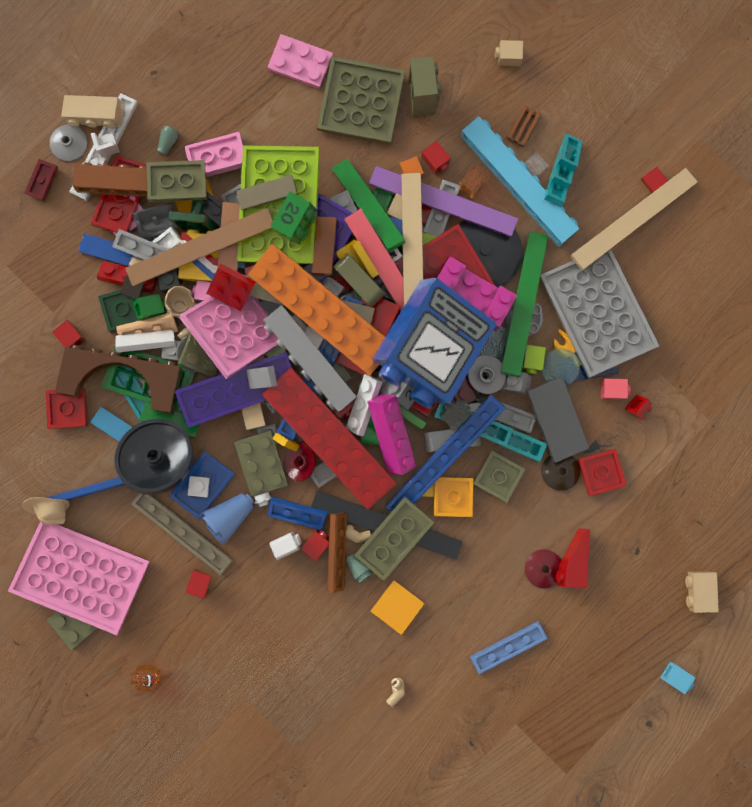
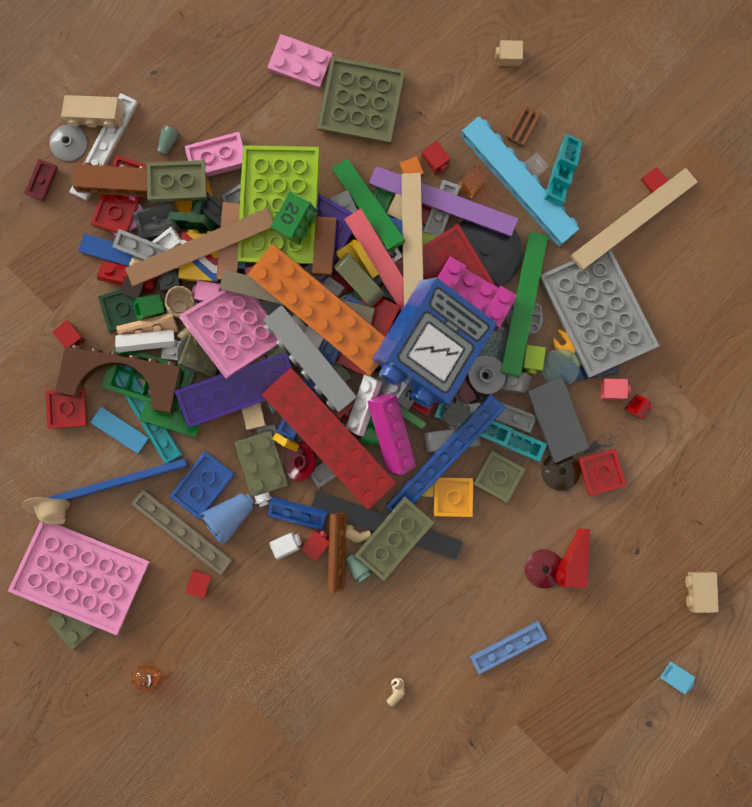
(105, 144): white panel -> none
(154, 456): black dish -> none
(198, 486): white plate -> none
(230, 287): red plate -> none
(261, 377): light grey tile -> none
(266, 192): dark tan tile -> none
(397, 607): light orange tile -> none
(423, 86): olive brick -> none

